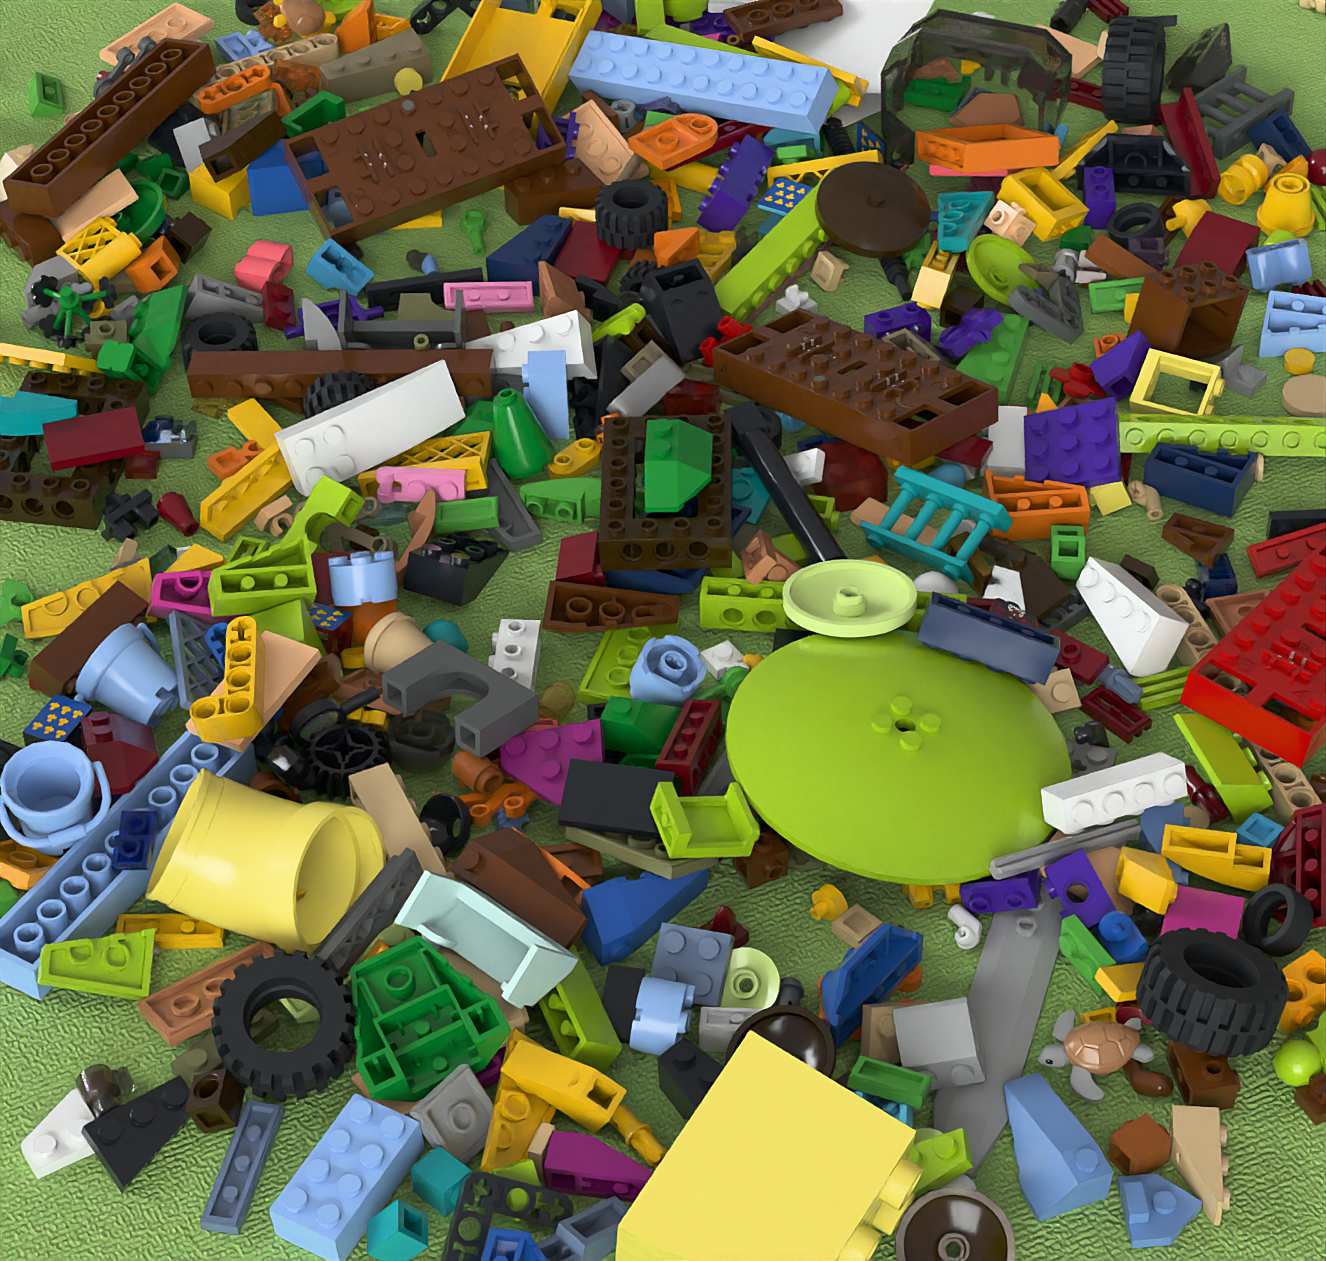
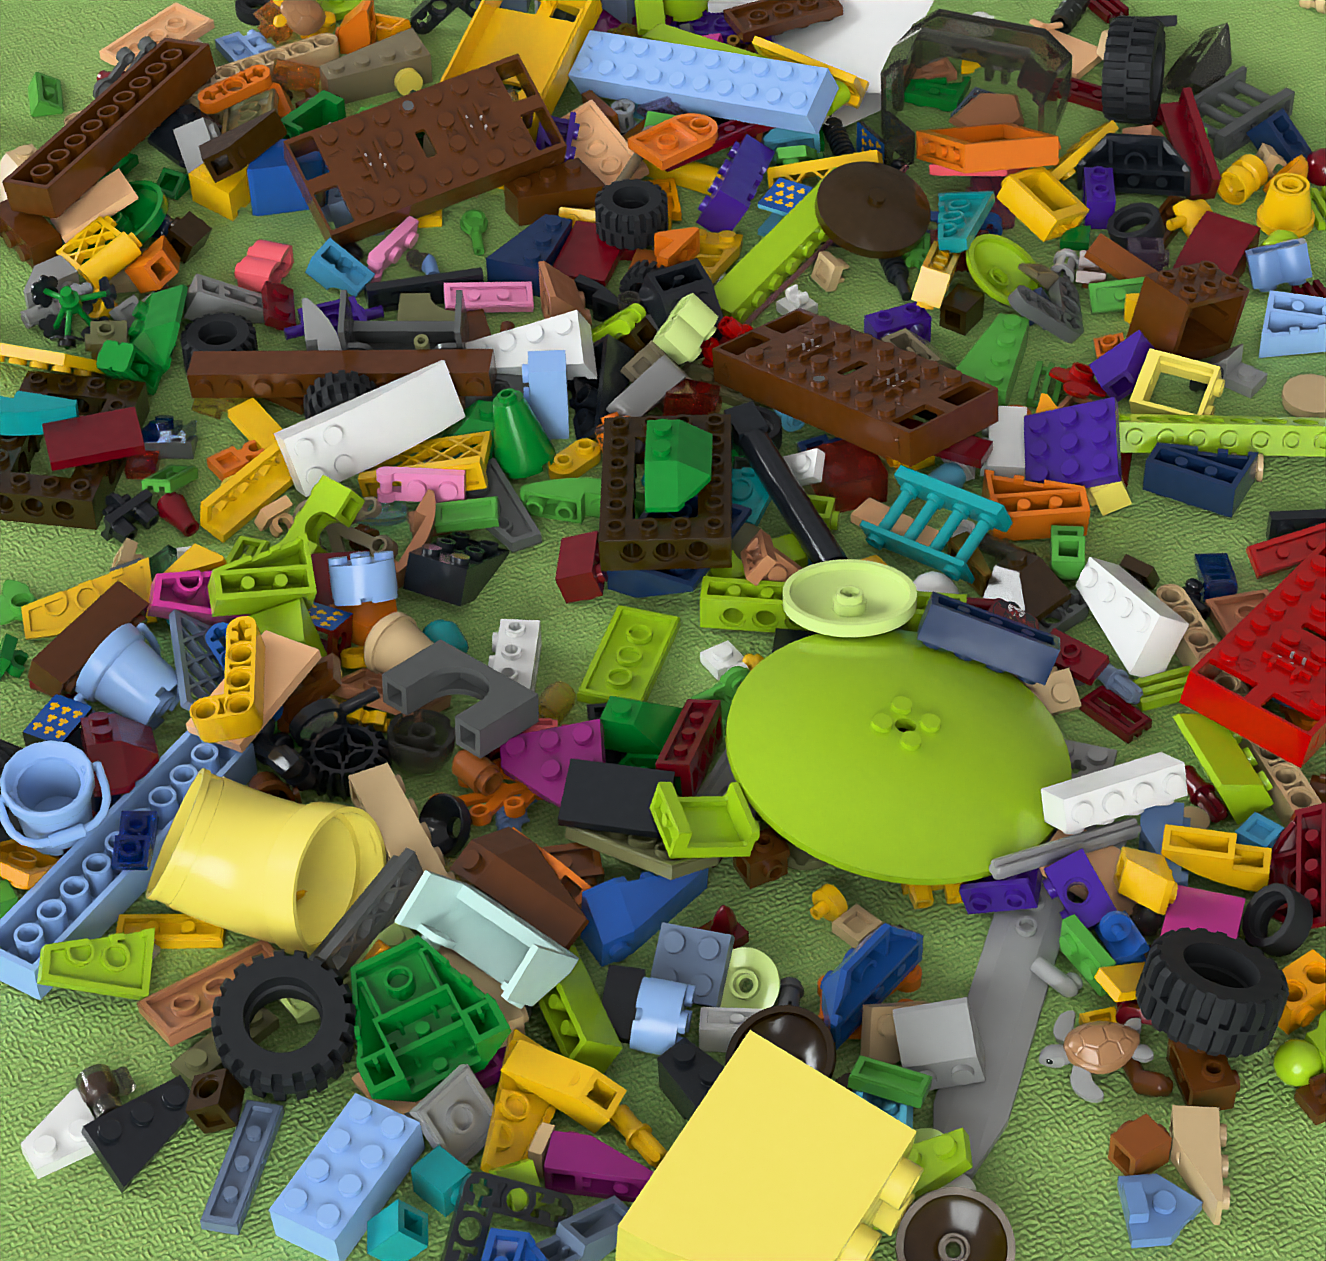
(153, 166): green slope -> none
(169, 480): none -> bright green tile
(392, 247): none -> bright pink plate
(597, 609): reddish brown wedge -> none
(667, 672): light blue brick -> none
(686, 329): none -> yellowish green brick
(743, 245): clear smoke plate -> none
(969, 927): white arm -> none
(972, 330): dark purple plate -> none
(1009, 222): light nougat brick -> none
(1051, 26): none -> light nougat hand
(1053, 1151): medium blue wedge -> none
(1062, 132): dark azure tile -> none
(1063, 983): none -> light grey arm
(1091, 733): black arm -> none
(1146, 497): tan arm -> none
(1198, 538): reddish brown wing -> none
(1299, 361): yellow tile -> none

